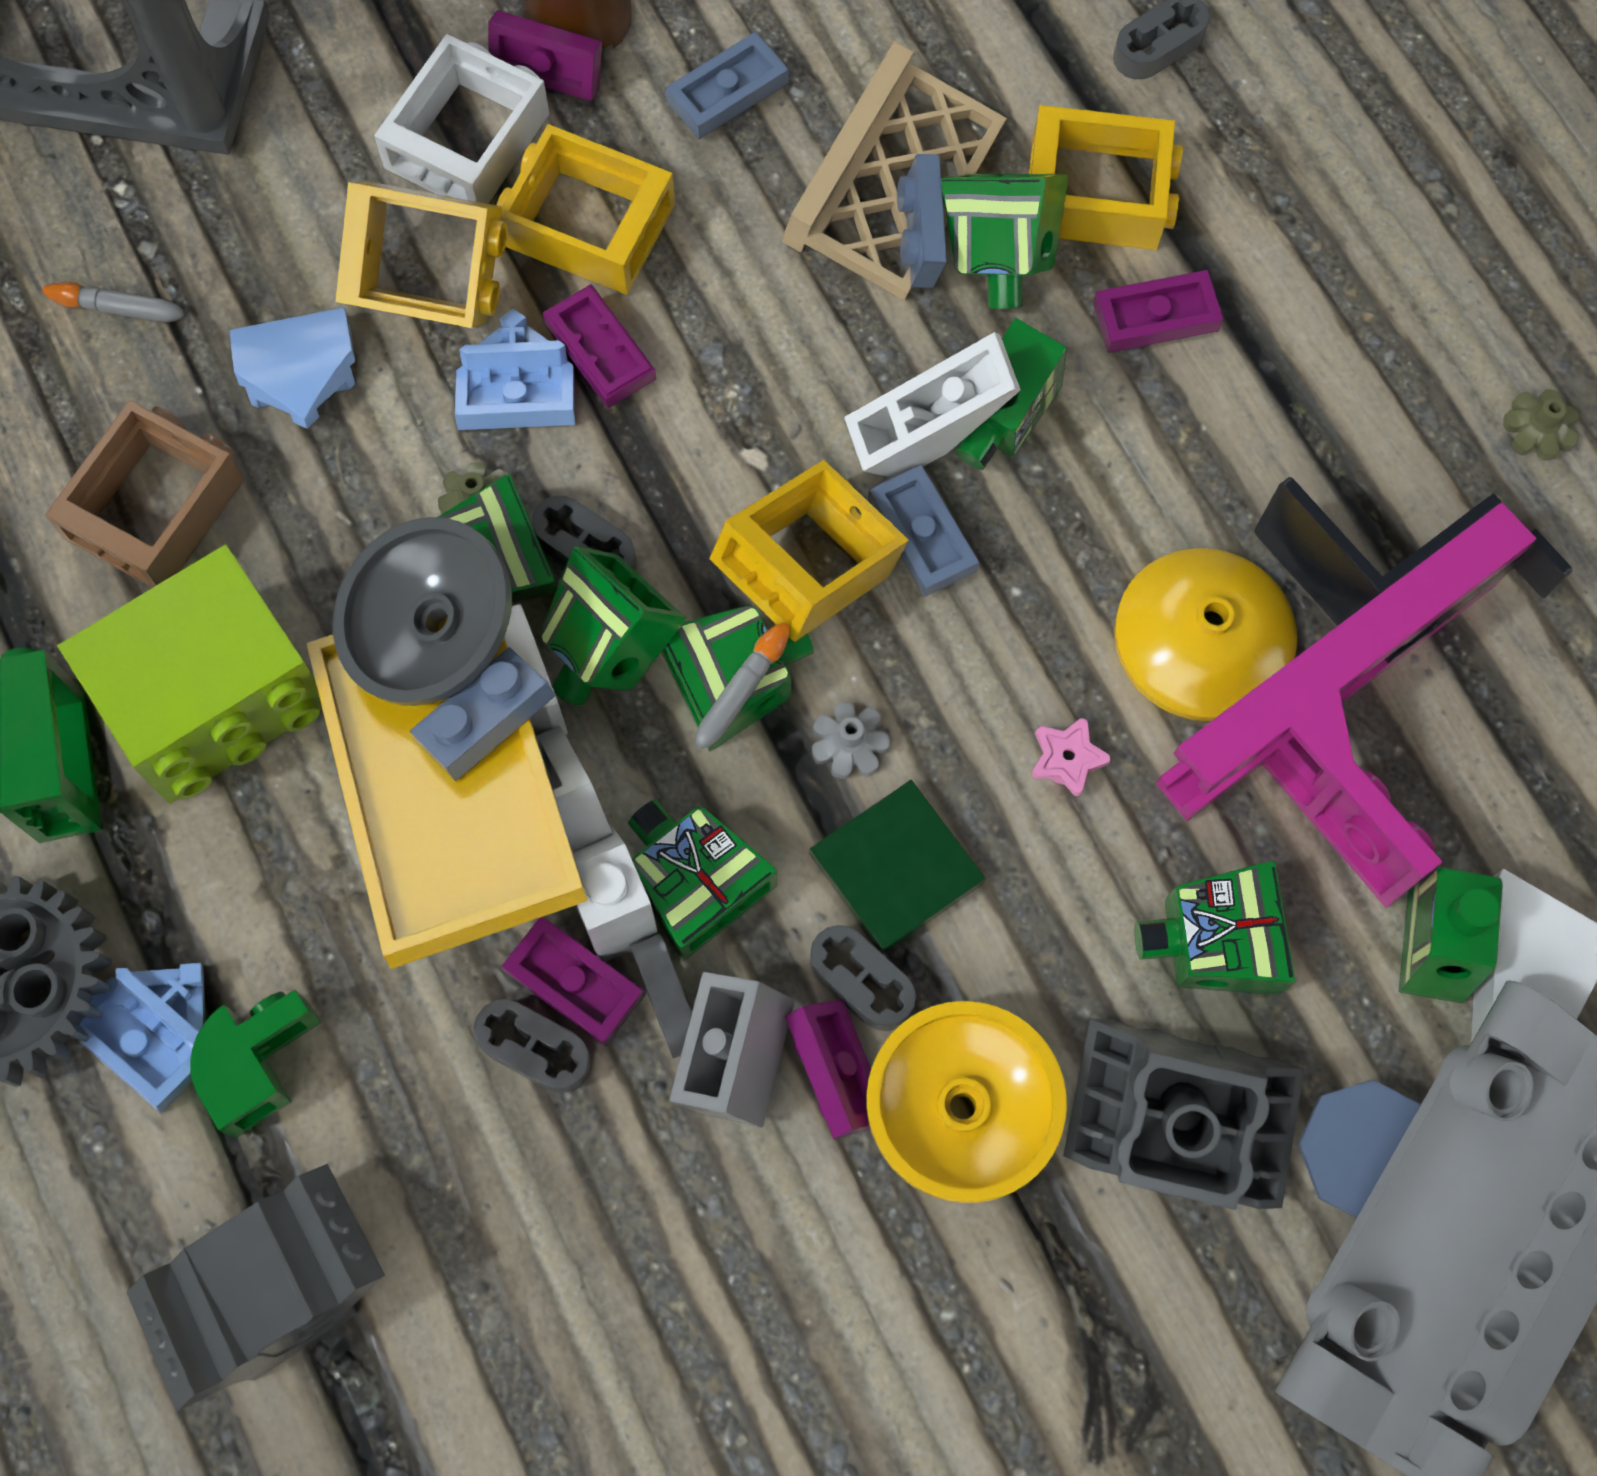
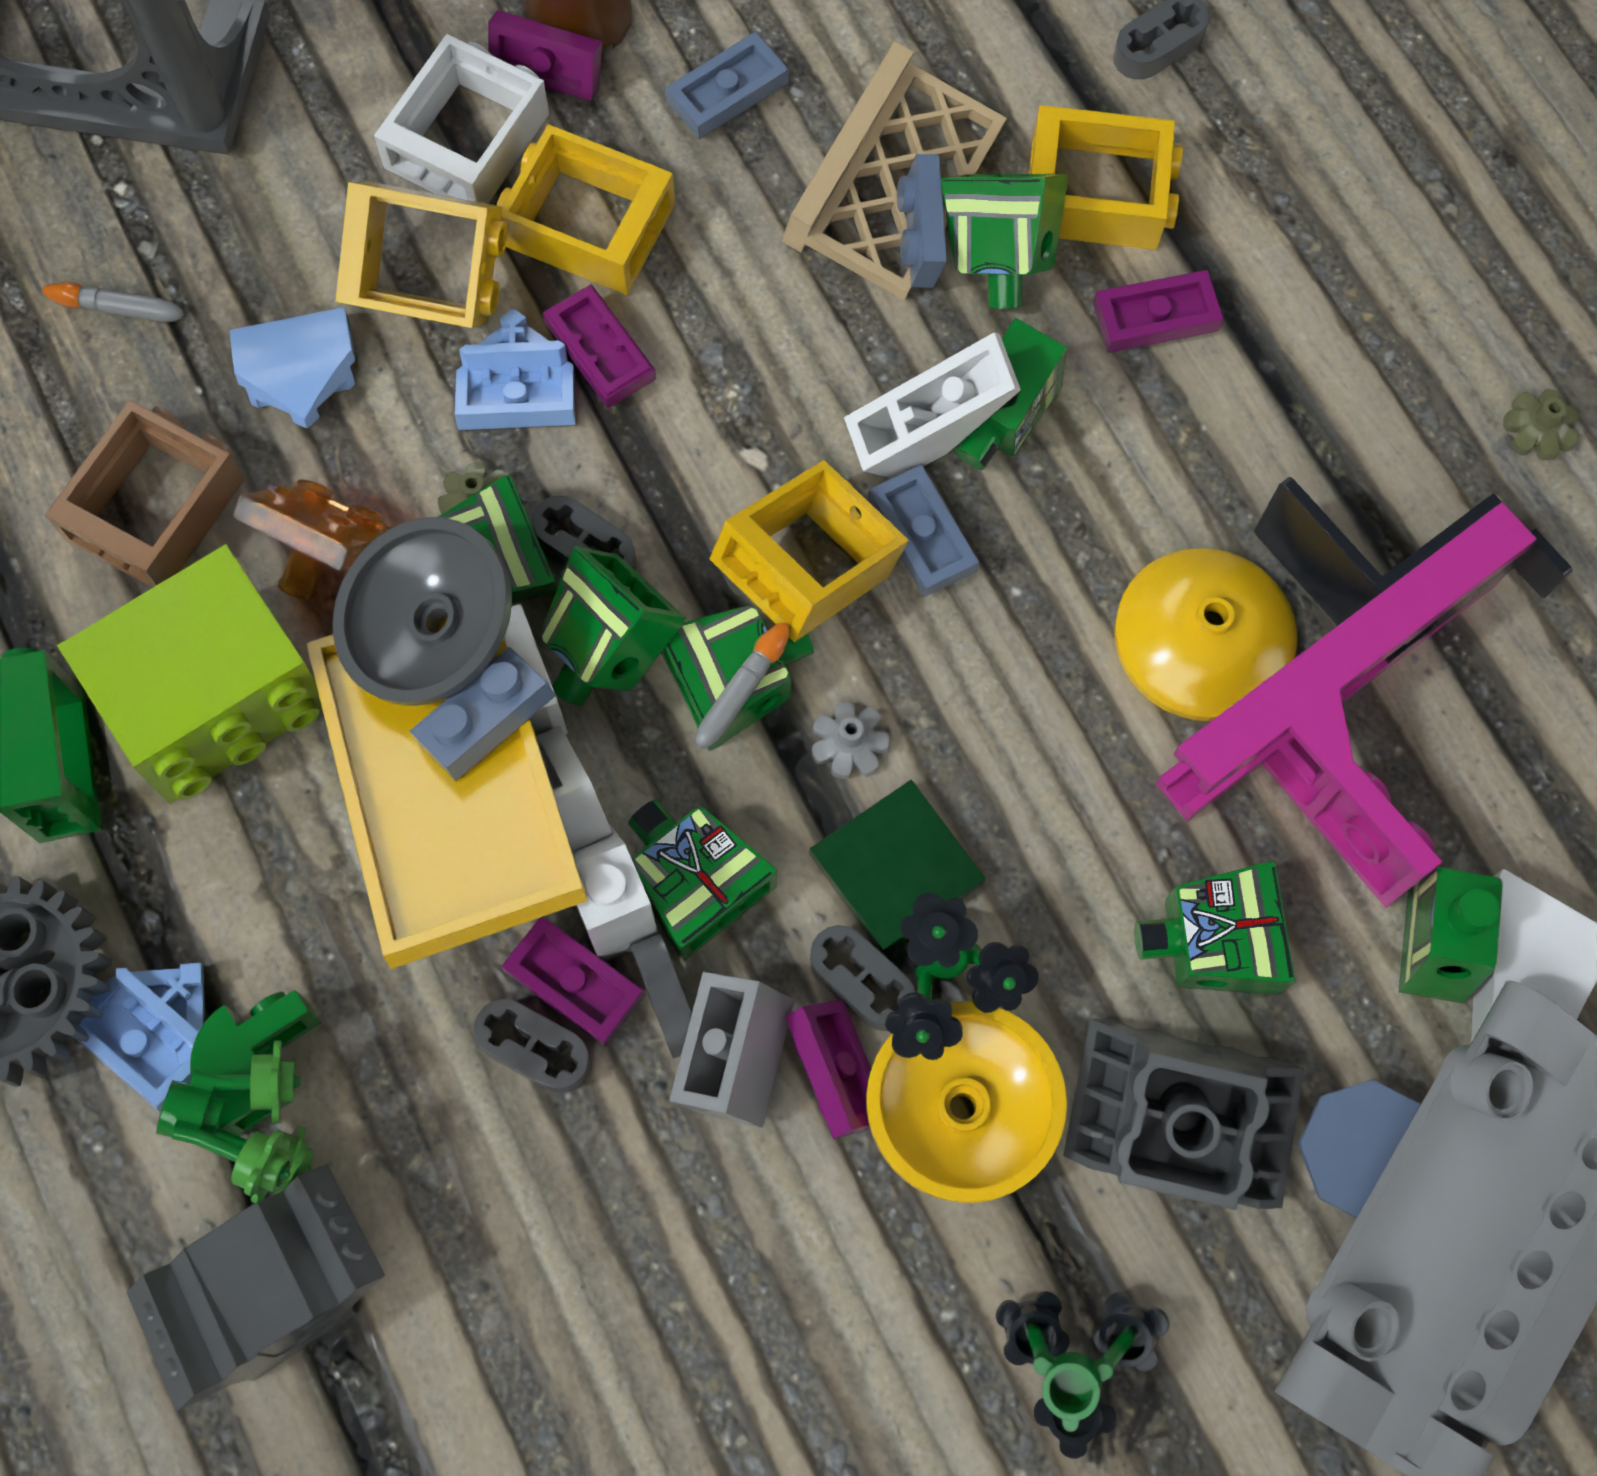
(261, 1161): none -> plant
(314, 527): none -> clear orange plate
(943, 947): none -> black plant
(1068, 772): bright pink plate -> none
(1072, 1379): none -> black plant

